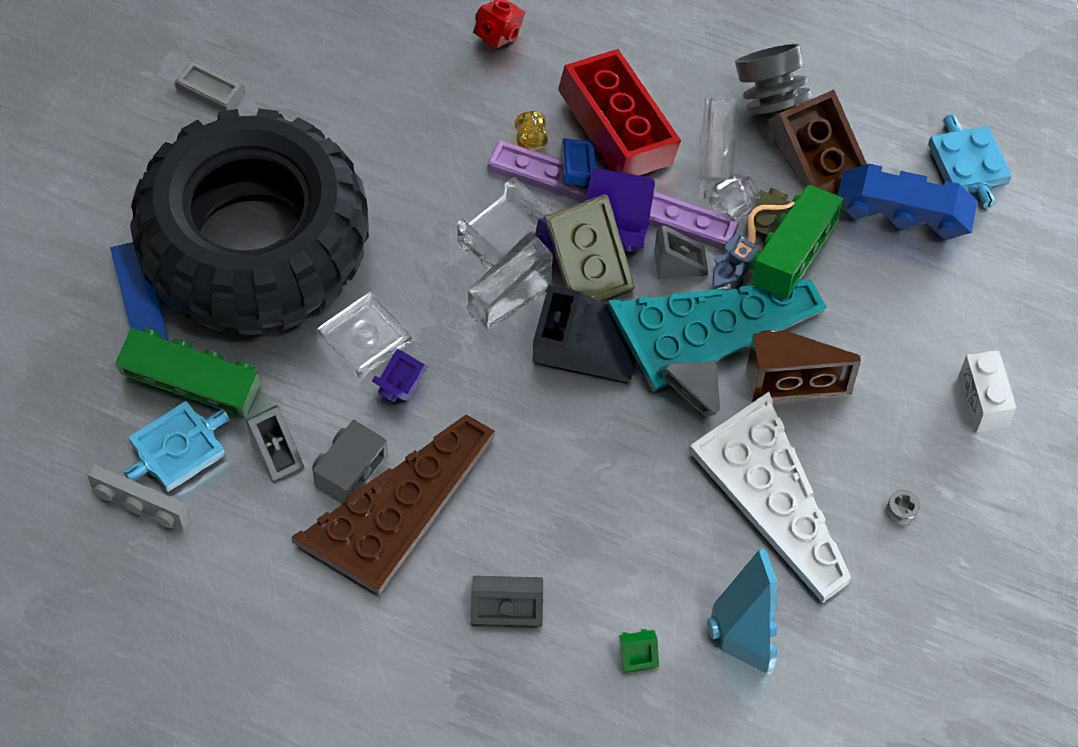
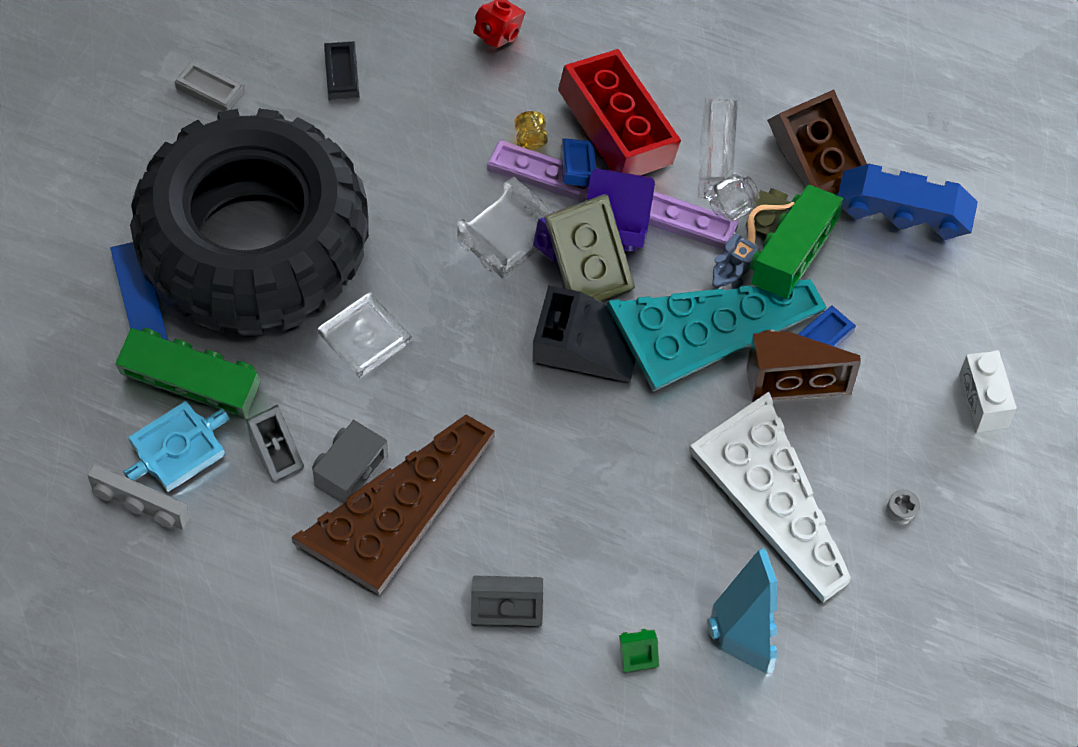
(341, 70): none -> black tile
(400, 376): dark purple bracket -> none
(511, 282): clear slope -> none
(678, 255): dark grey slope -> none
(695, 383): dark grey slope -> none
(774, 85): dark grey wheel -> none
(829, 327): none -> blue tile
(970, 159): medium azure plate -> none

